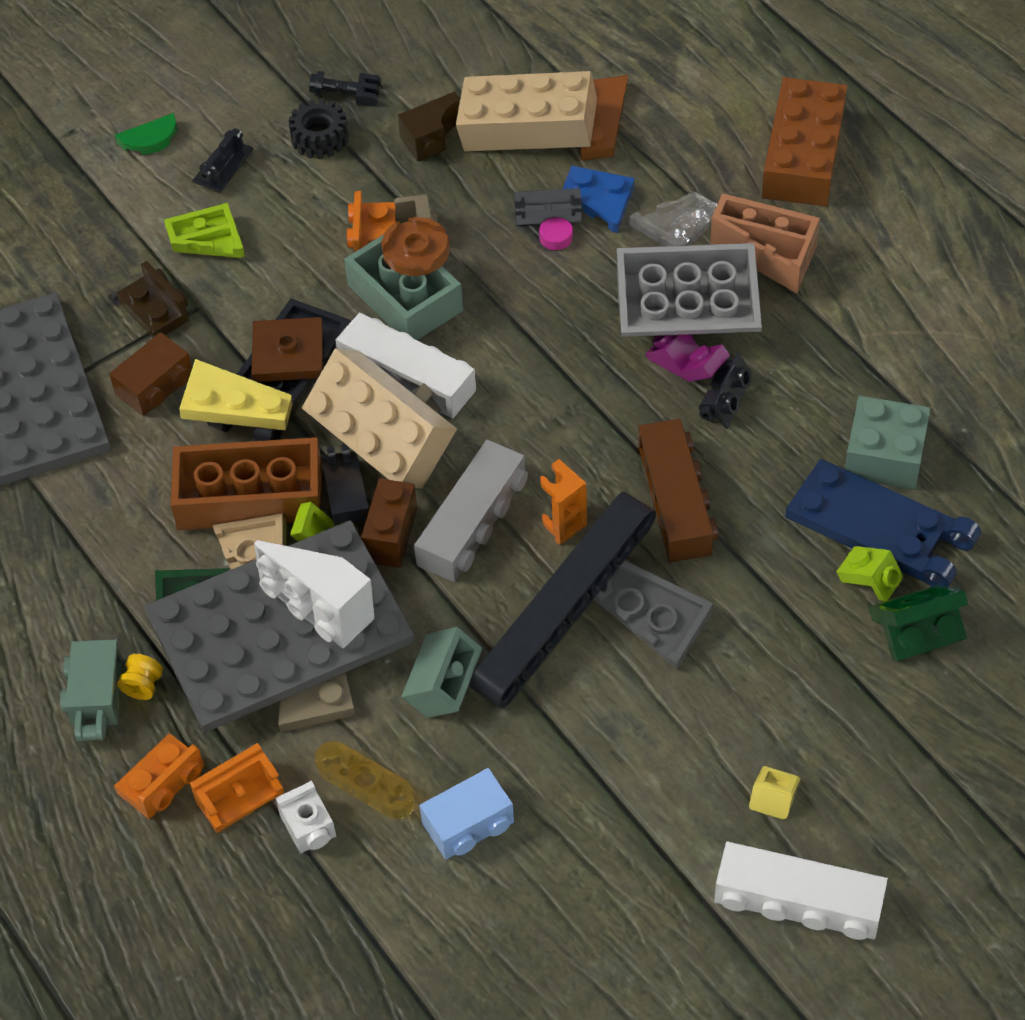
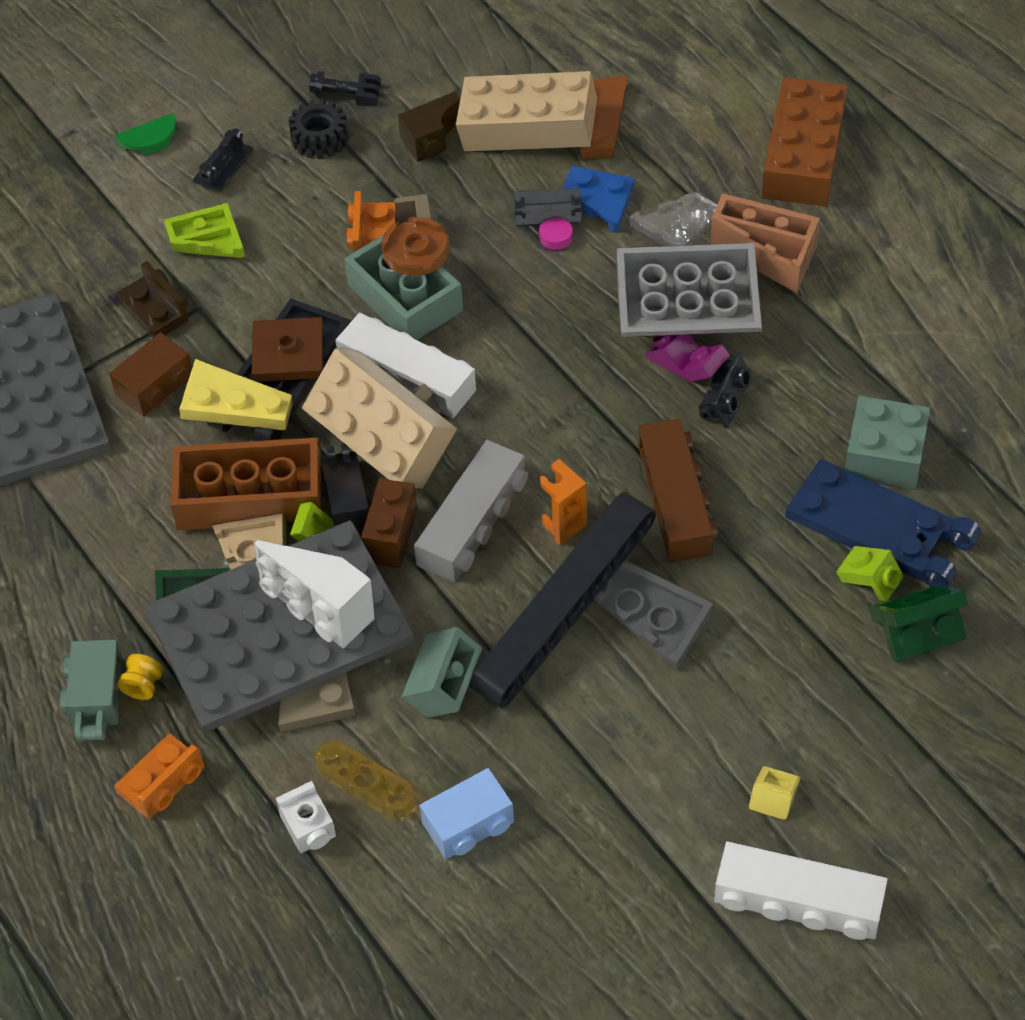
(236, 787): orange hinge -> none

